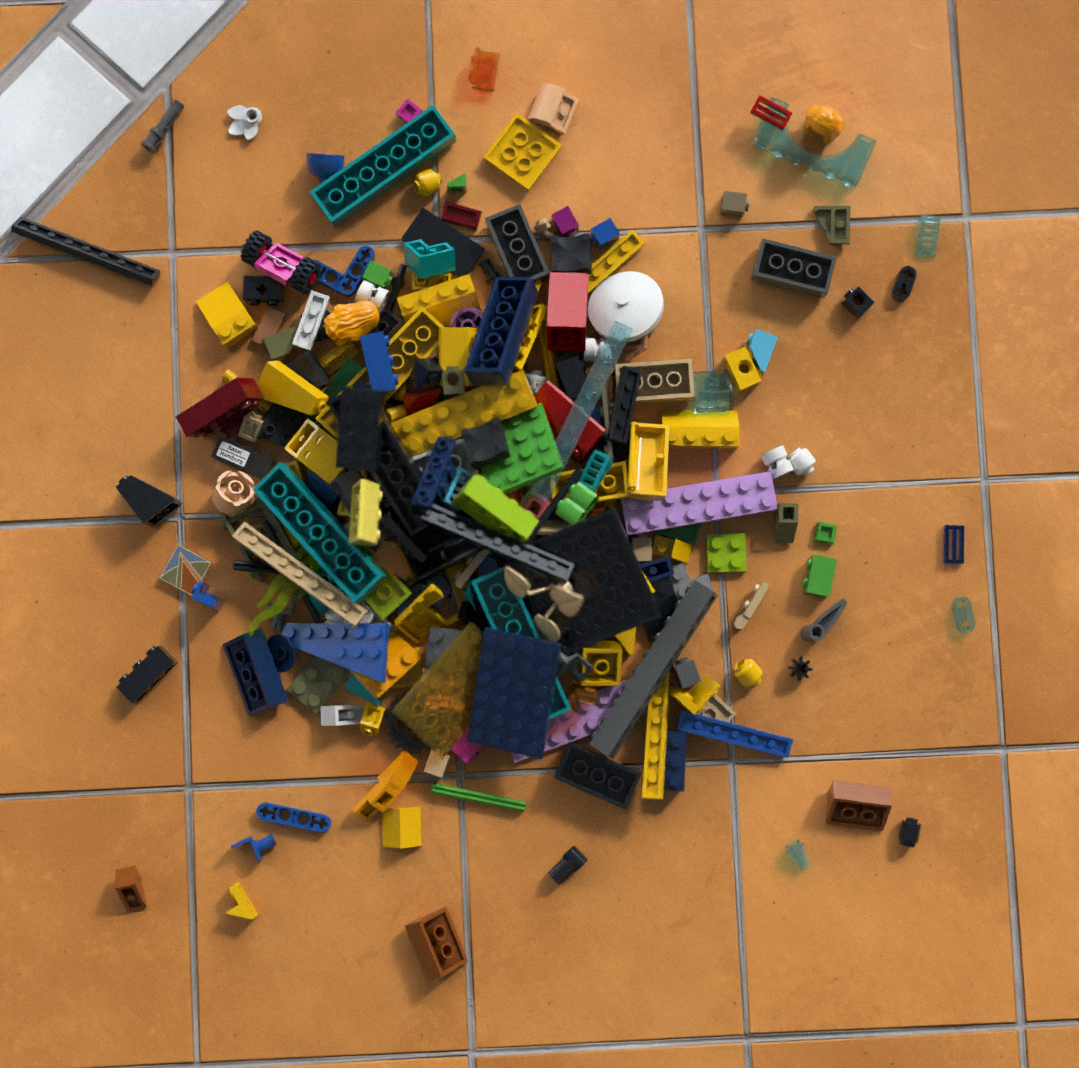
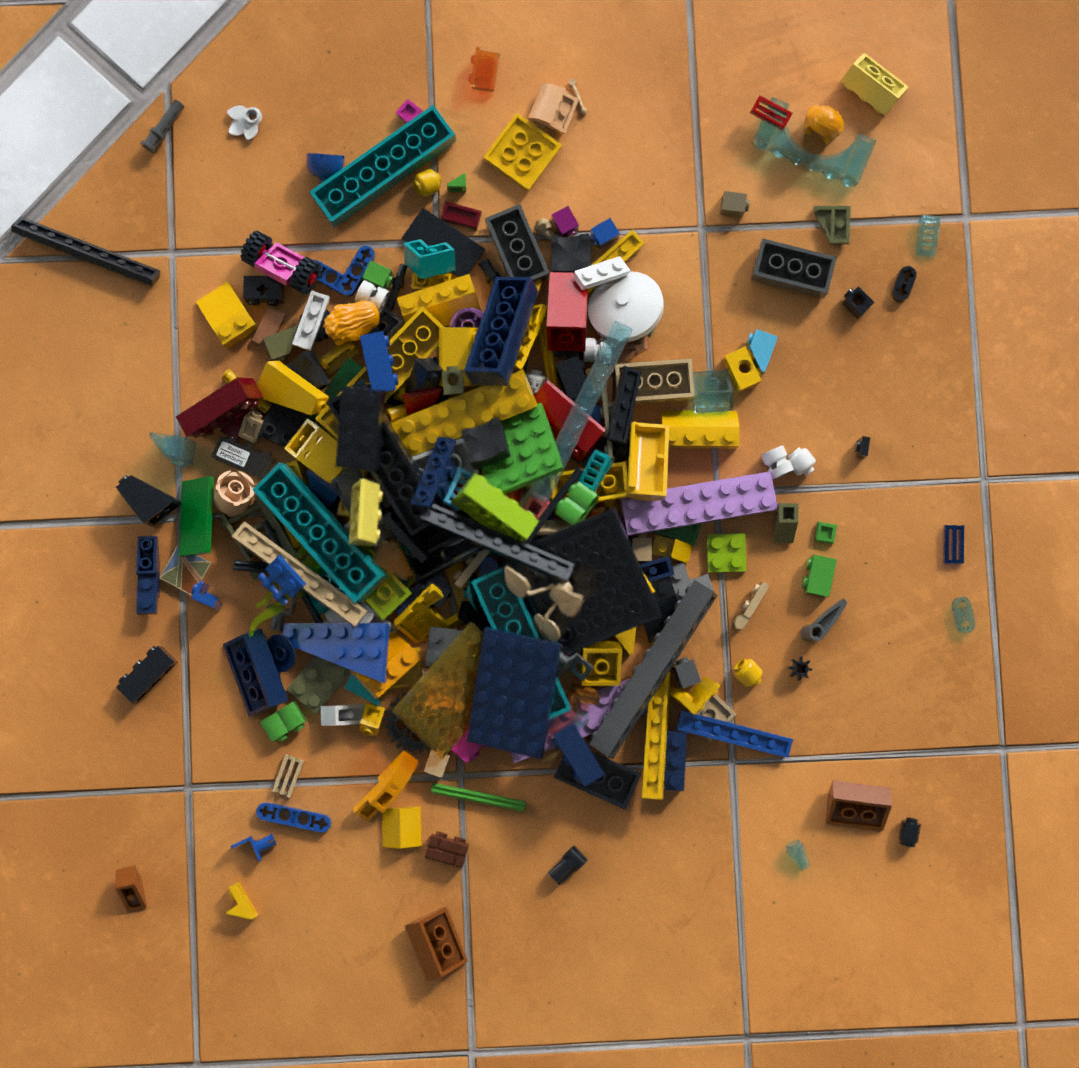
(148, 575): none -> dark blue slope
(175, 448): none -> clear light blue slope
(196, 516): none -> green tile
(282, 791): none -> tan tile
(283, 722): none -> bright green brick
(285, 576): none -> blue plate
(447, 849): none -> copper brick
(572, 82): none -> tan hinge
(577, 715): none -> clear light blue pin
(577, 754): none -> dark blue brick
(601, 273): none -> white plate
(862, 447): none -> black plate
(874, 84): none -> light yellow slope

